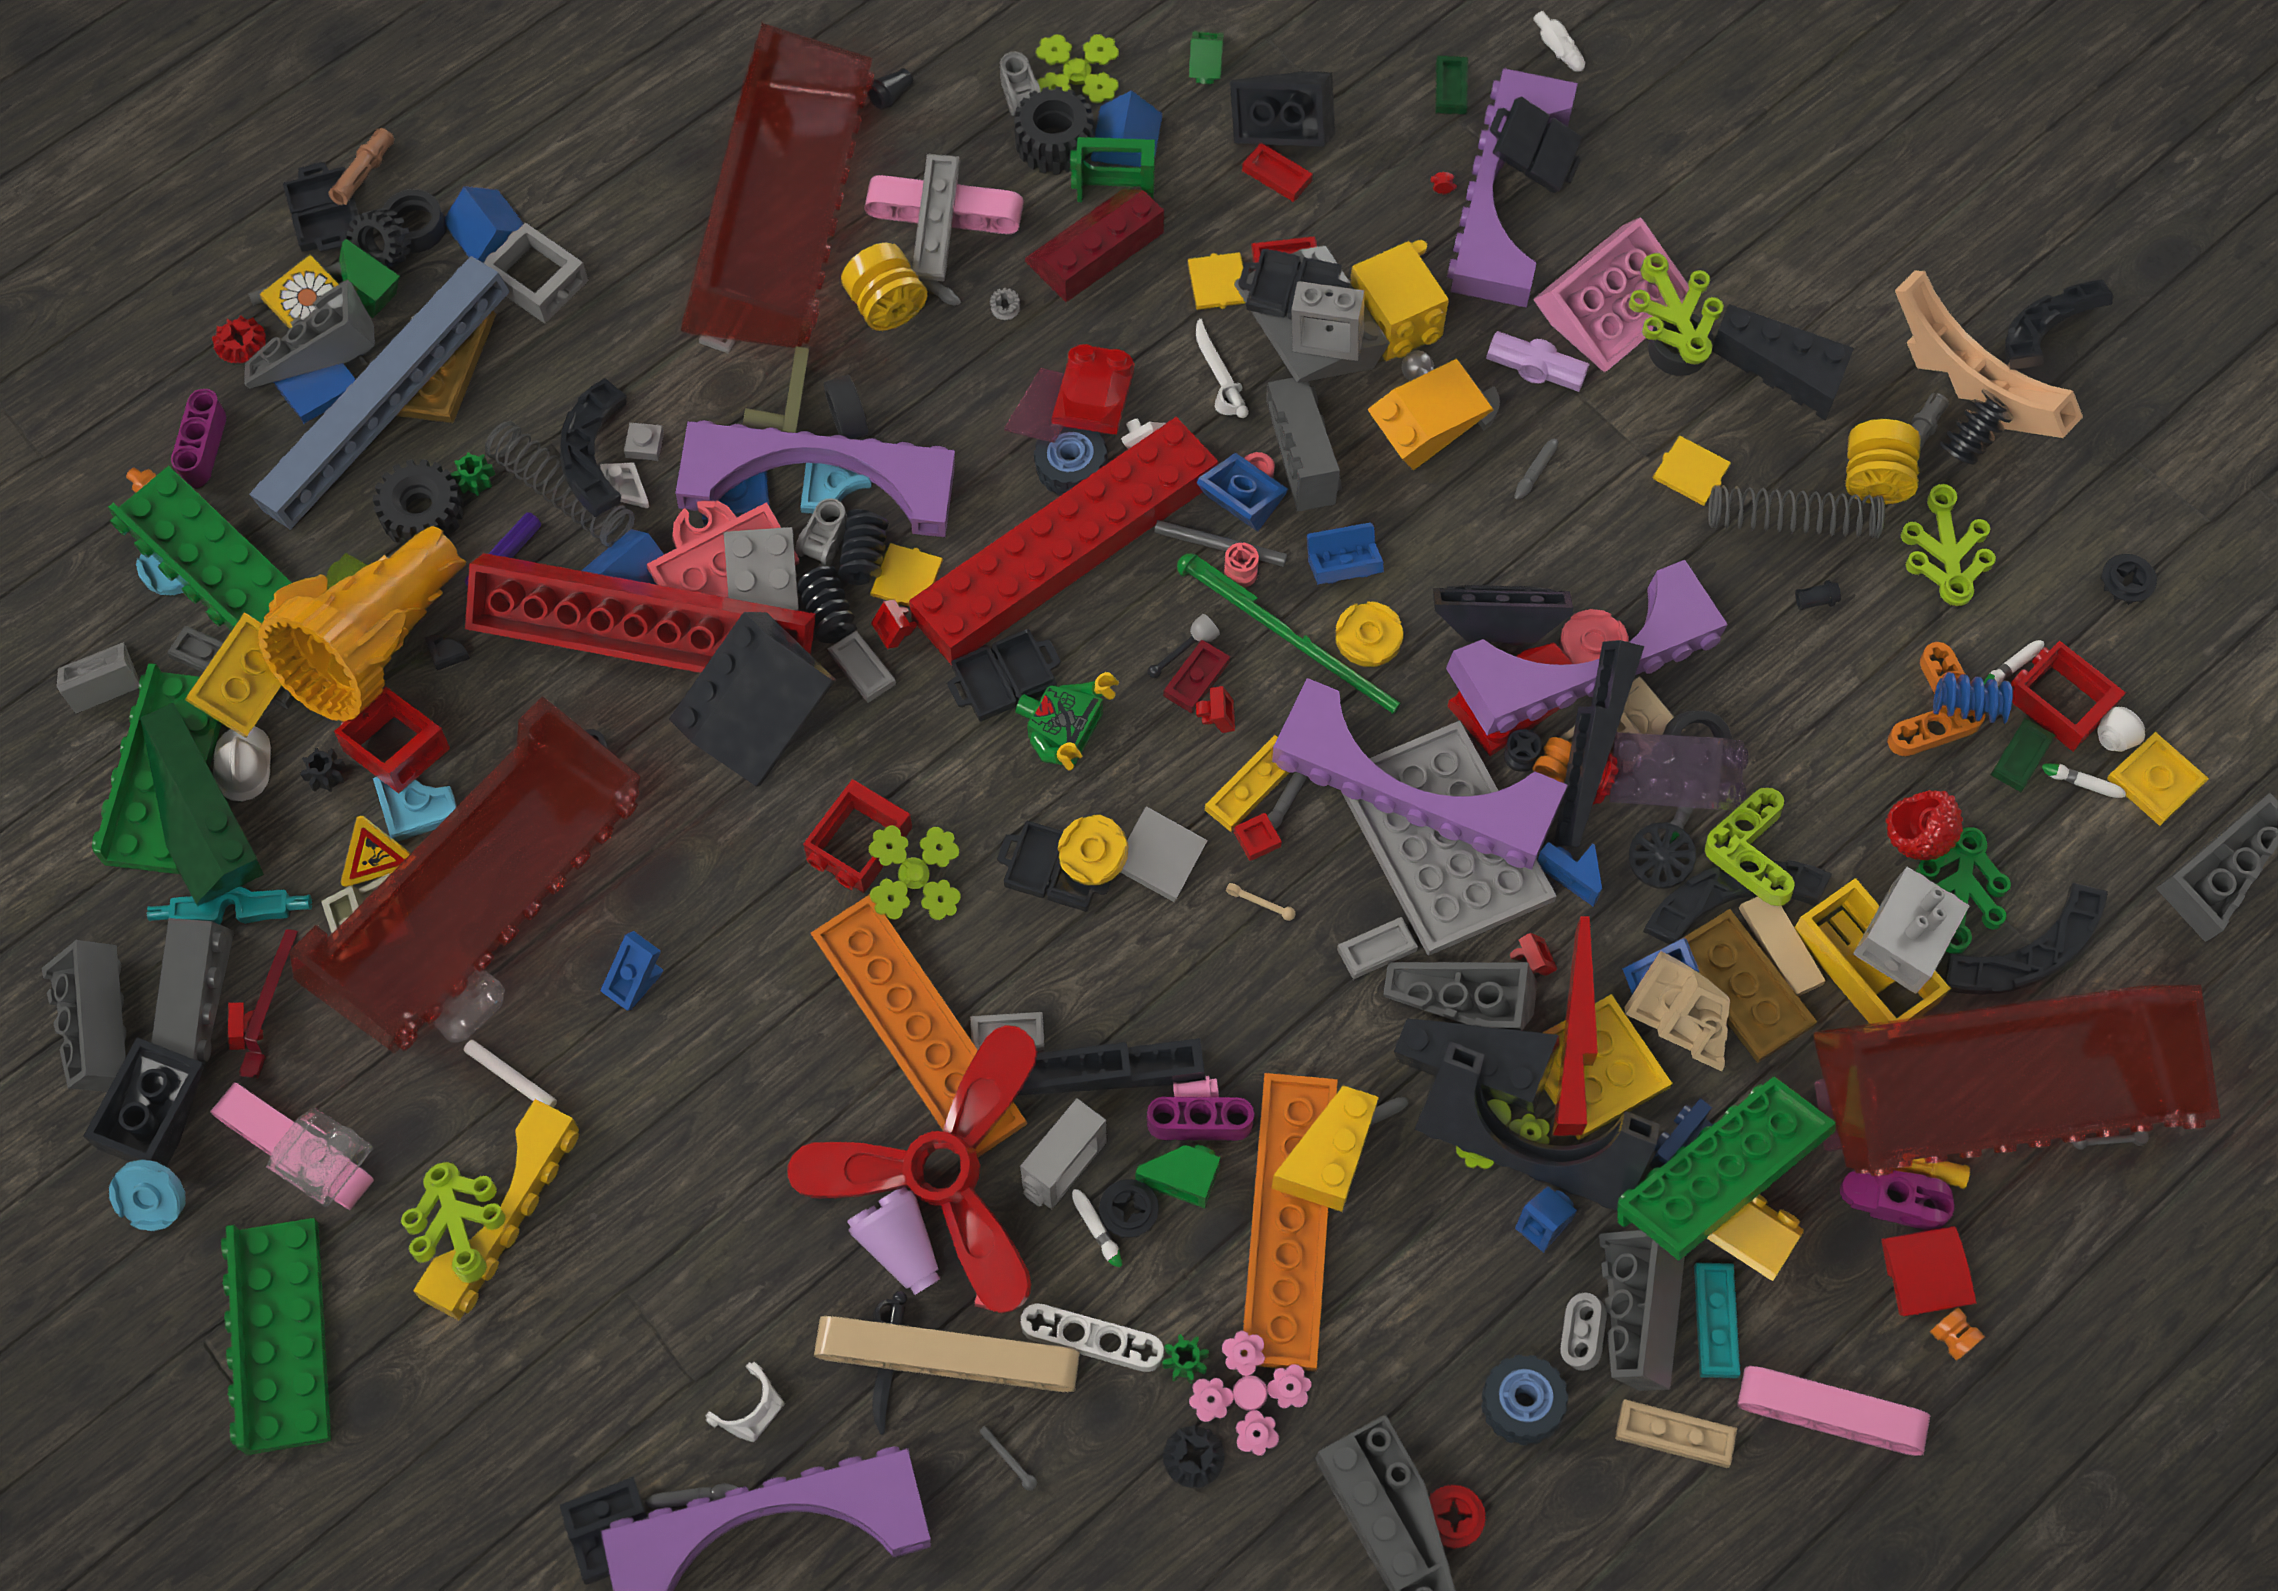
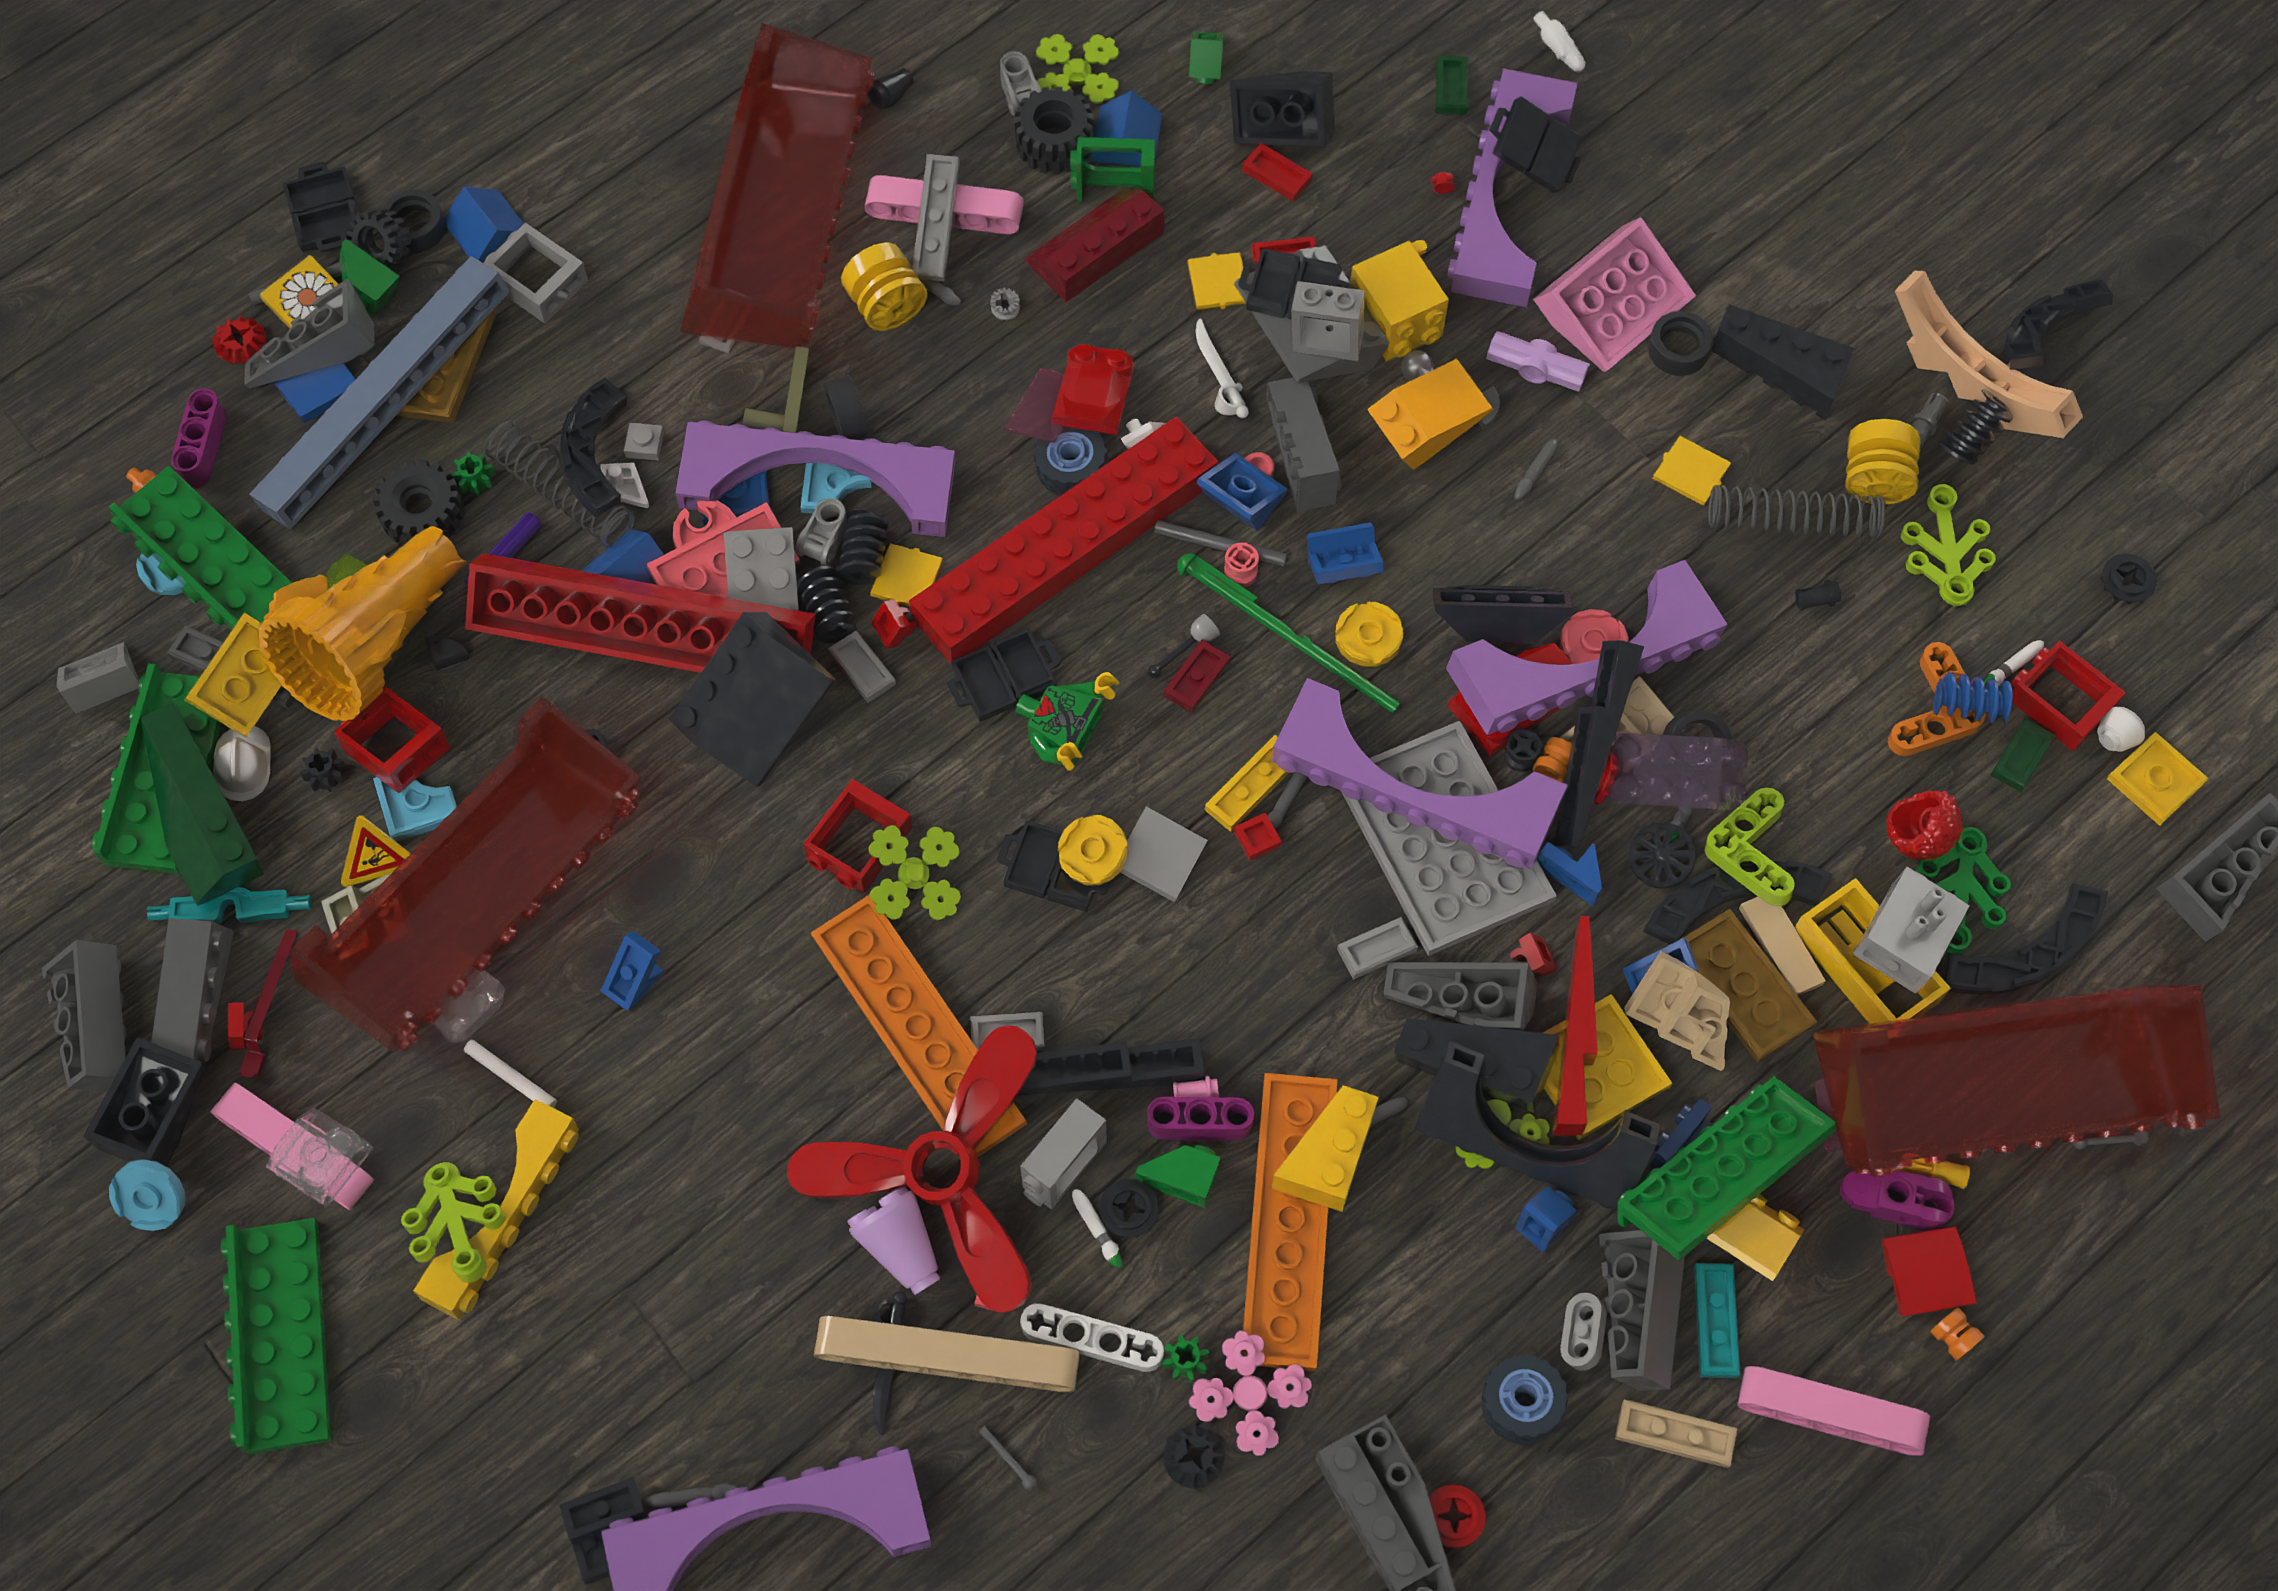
(367, 158): nougat pin -> none
(756, 1422): white helmet -> none
(1218, 710): red tile -> none
(1287, 913): tan hinge -> none
(1677, 312): lime plant -> none
(2061, 772): white piece -> none

